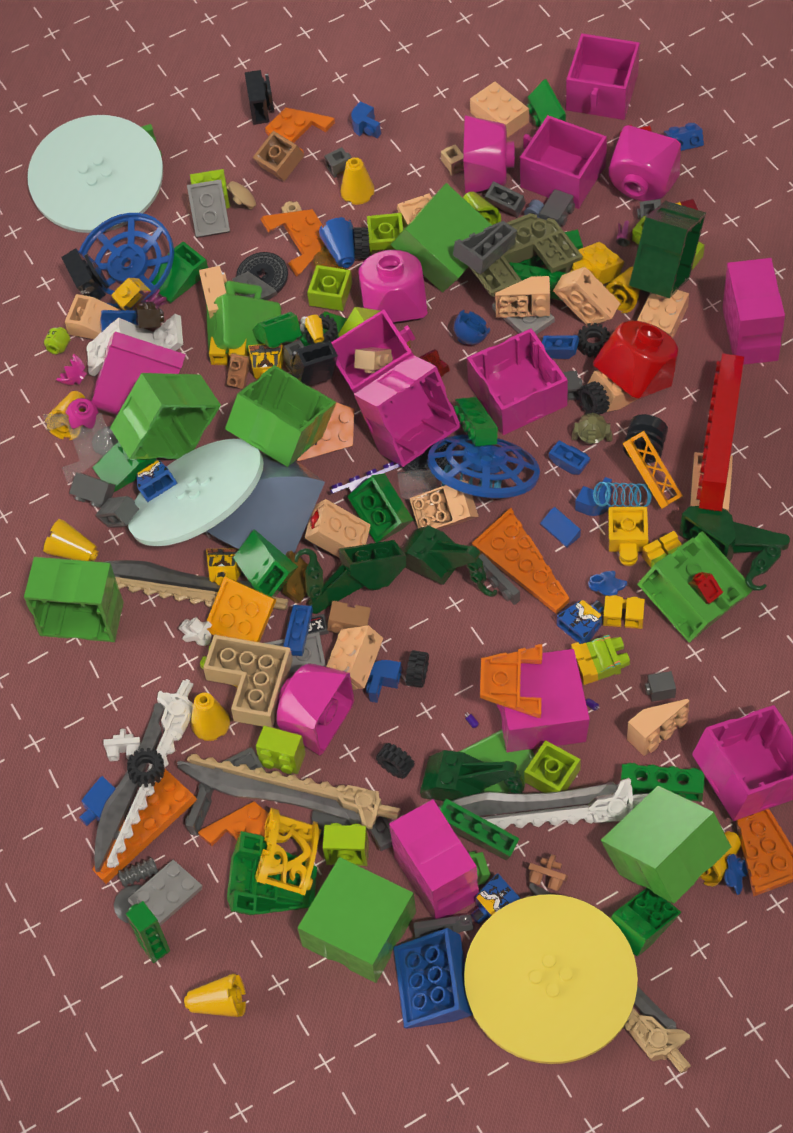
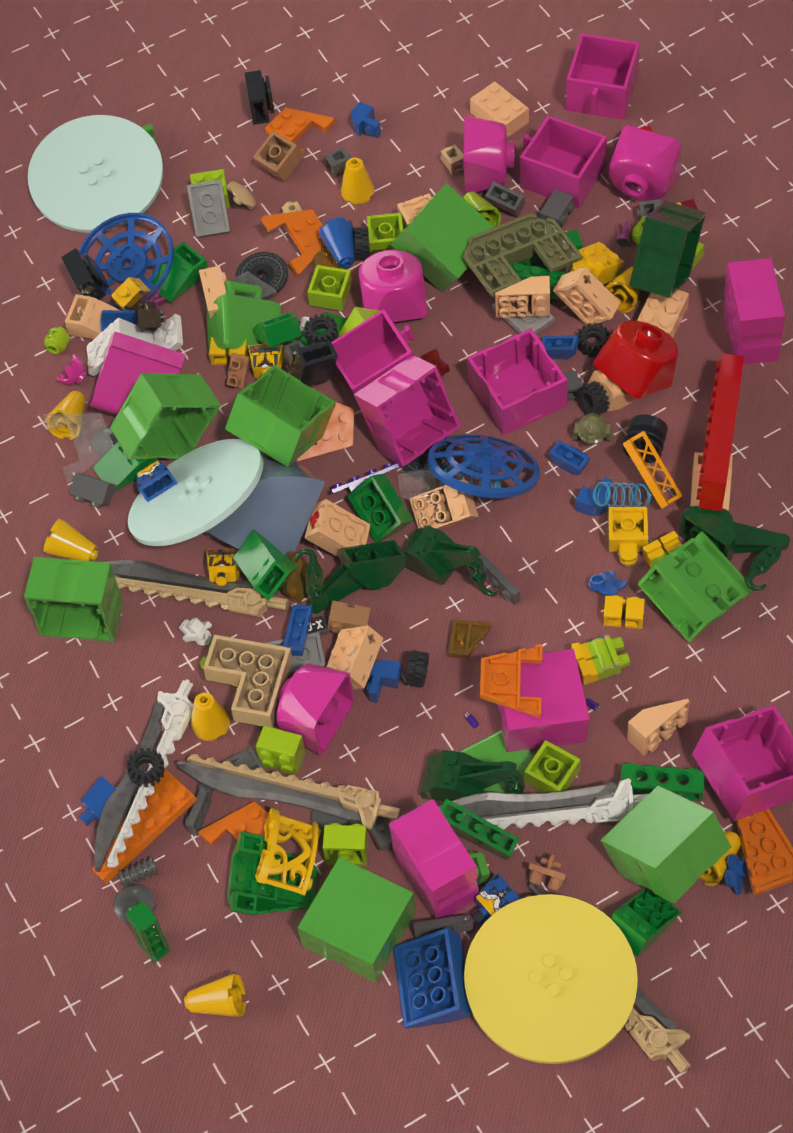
(79, 418): dark pink piece -> none
(117, 511): dark grey brick -> none
(121, 744): white hips -> none
(167, 891): light grey plate -> none
(240, 611): light orange plate -> none
(315, 328): yellow cone -> none
(372, 359): tan brick -> none
(395, 760): black tyre -> none
(466, 637): none -> pearl gold wing
(470, 328): blue cylinder -> none
(476, 421): green brick -> none
(486, 247): dark grey wedge -> none
(518, 557): orange wing -> none
(535, 207): sand blue wheel -> none
(543, 103): green slope -> none
(561, 527): blue slope -> none
(581, 620): blue torso -> none
(660, 686): dark grey brick -> none
(689, 135): blue bracket -> none
(706, 586): red bracket -> none

